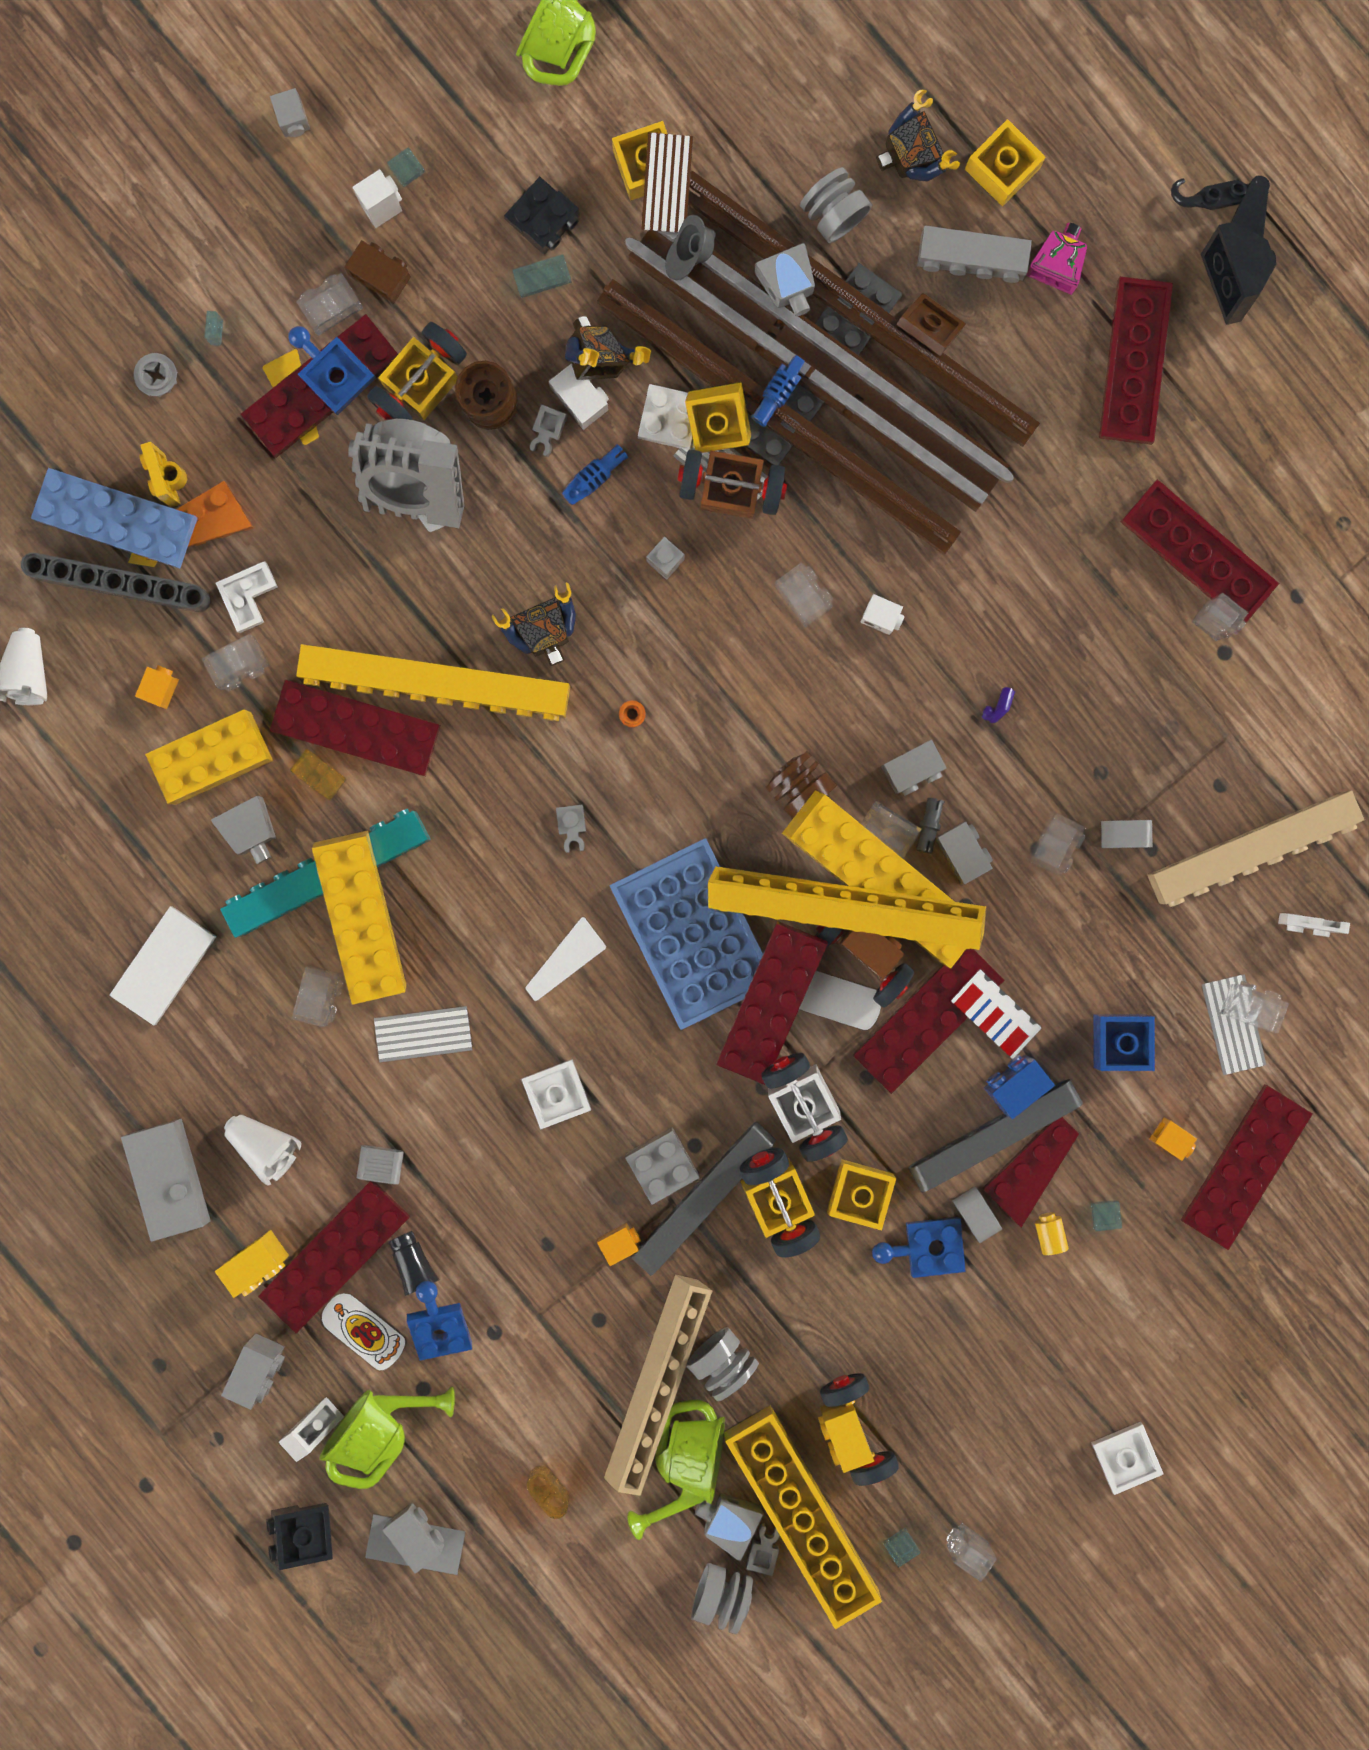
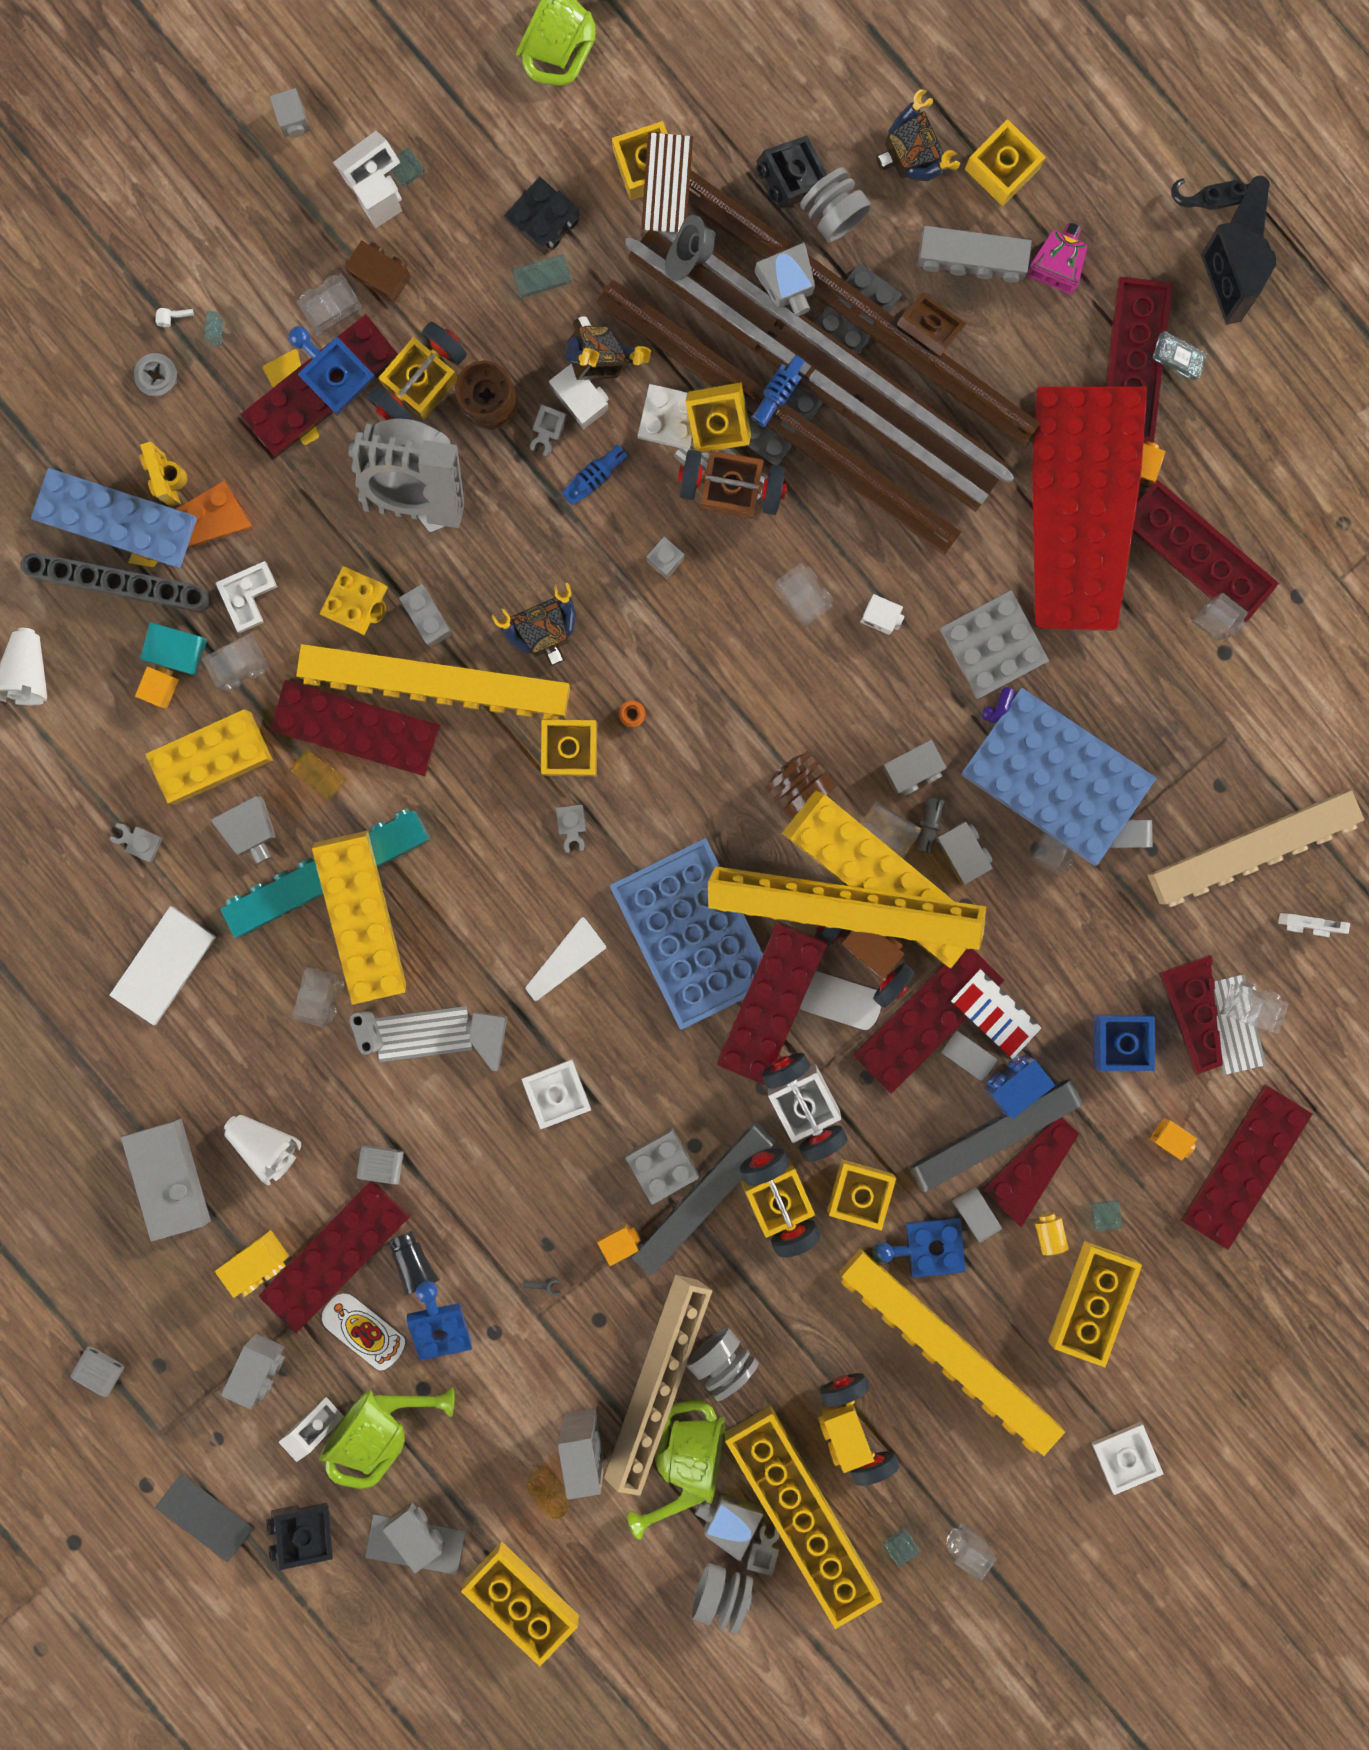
(97, 1371): none -> light grey piece
(140, 842): none -> light grey plate
(164, 316): none -> white hand
(173, 649): none -> teal piece
(204, 1517): none -> dark grey sticker
(355, 601): none -> yellow plate
(365, 159): none -> white brick
(366, 1032): none -> light grey piece
(426, 616): none -> light grey brick
(487, 1036): none -> light grey slope
(520, 1604): none -> yellow brick
(544, 1285): none -> dark grey hand
(569, 748): none -> yellow brick
(581, 1454): none -> light grey brick
(790, 170): none -> black plate
(952, 1352): none -> yellow brick
(969, 1056): none -> light grey beam
(994, 644): none -> light grey plate
(1058, 777): none -> medium blue plate
(1085, 502): none -> red wing
(1094, 1304): none -> yellow brick
(1151, 463): none -> light orange brick
(1179, 355): none -> tile
(1193, 1004): none -> dark red wing

